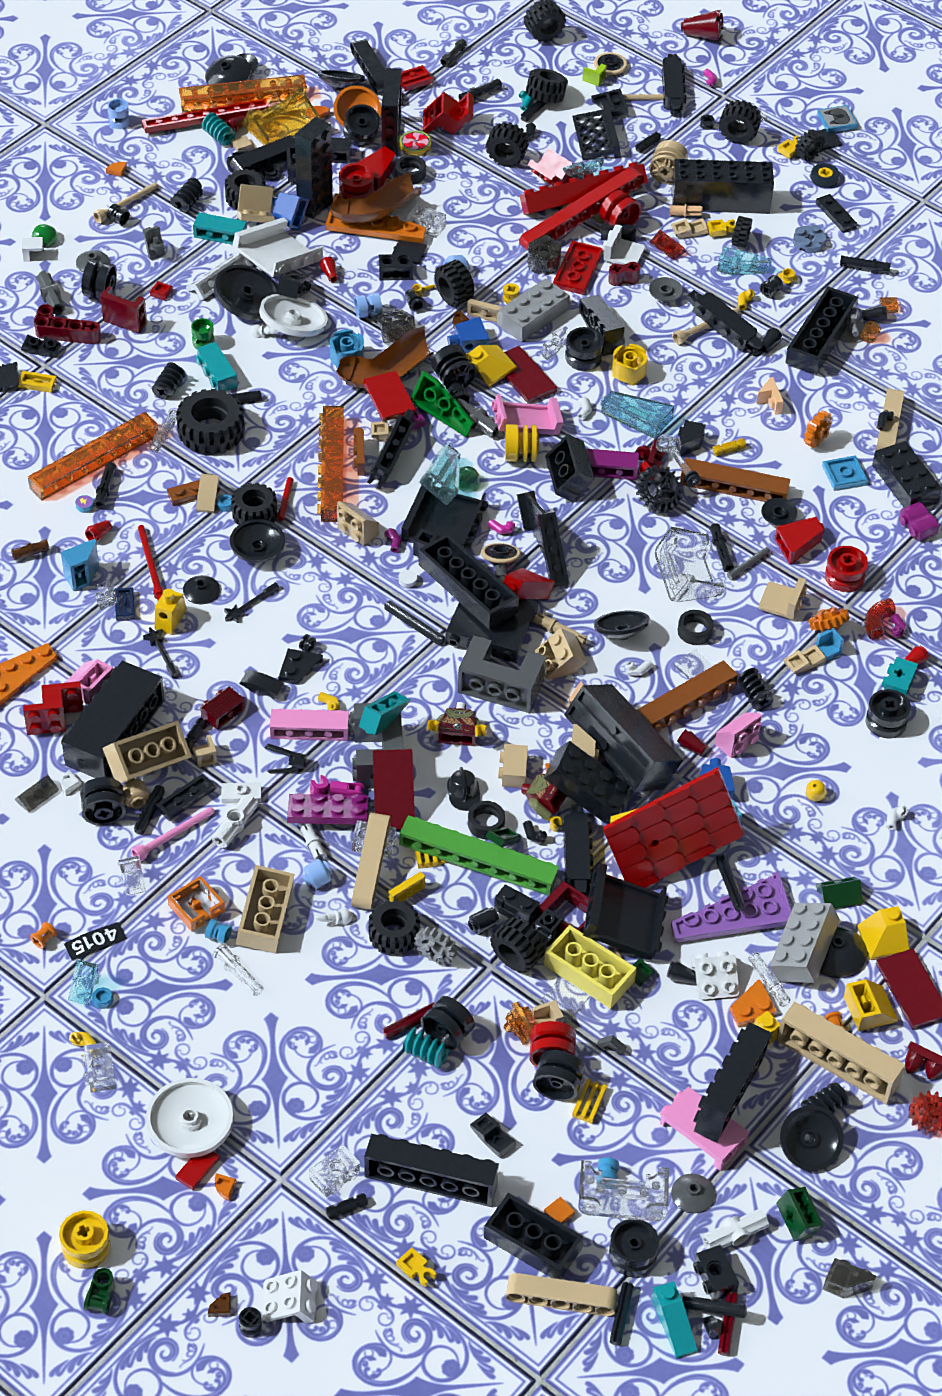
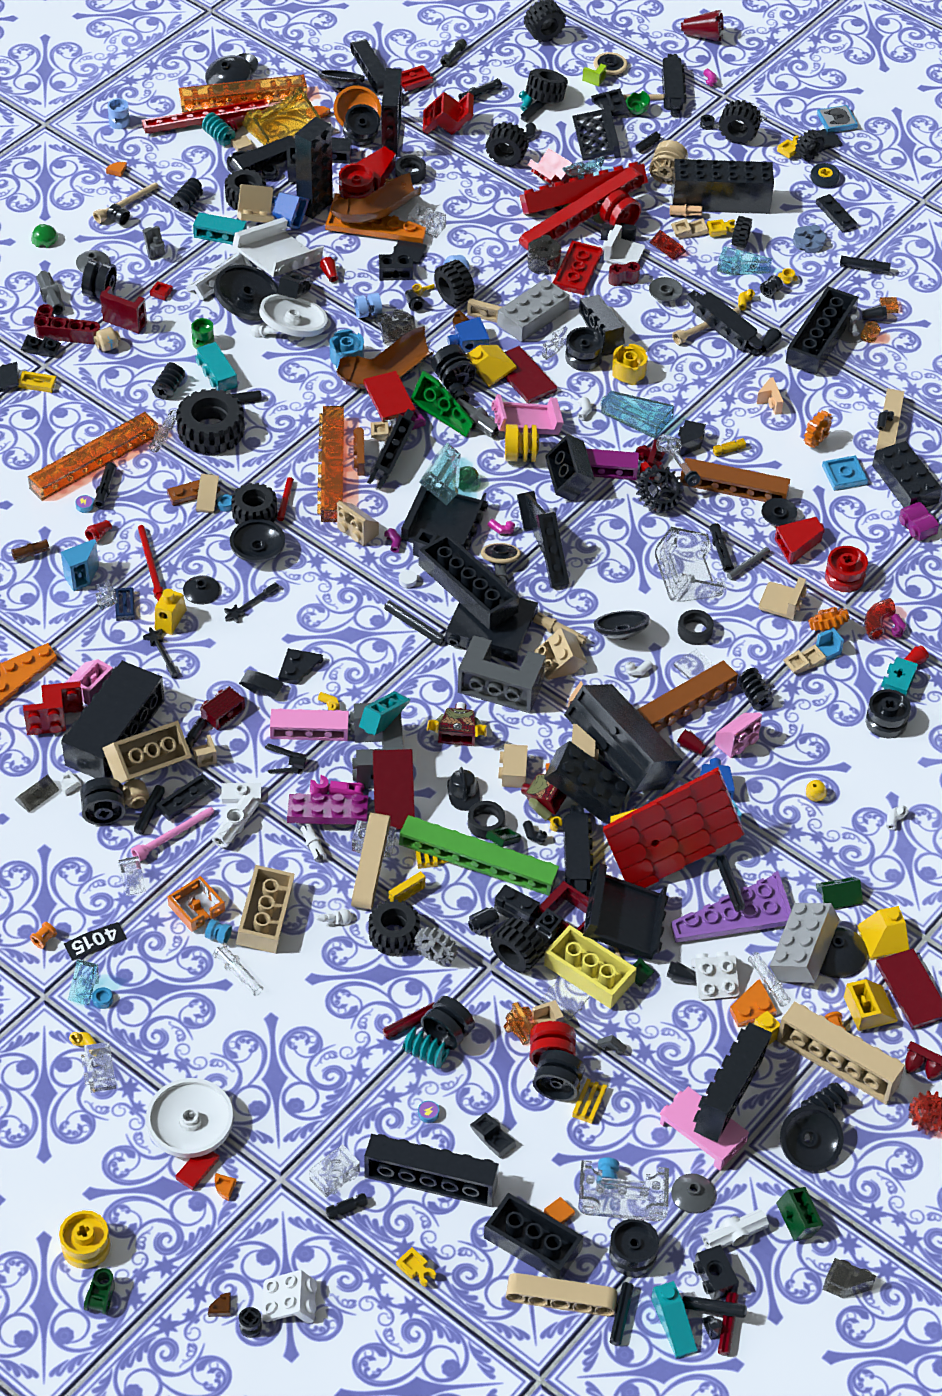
(31, 244): white panel -> none
(107, 339): none -> tan head
(307, 643): black bush -> none
(317, 874): light blue head -> none
(415, 142): tile -> none
(428, 1111): none -> tile
(510, 292): yellow wheel -> none
(529, 584): red slope -> none
(638, 103): none -> green hair

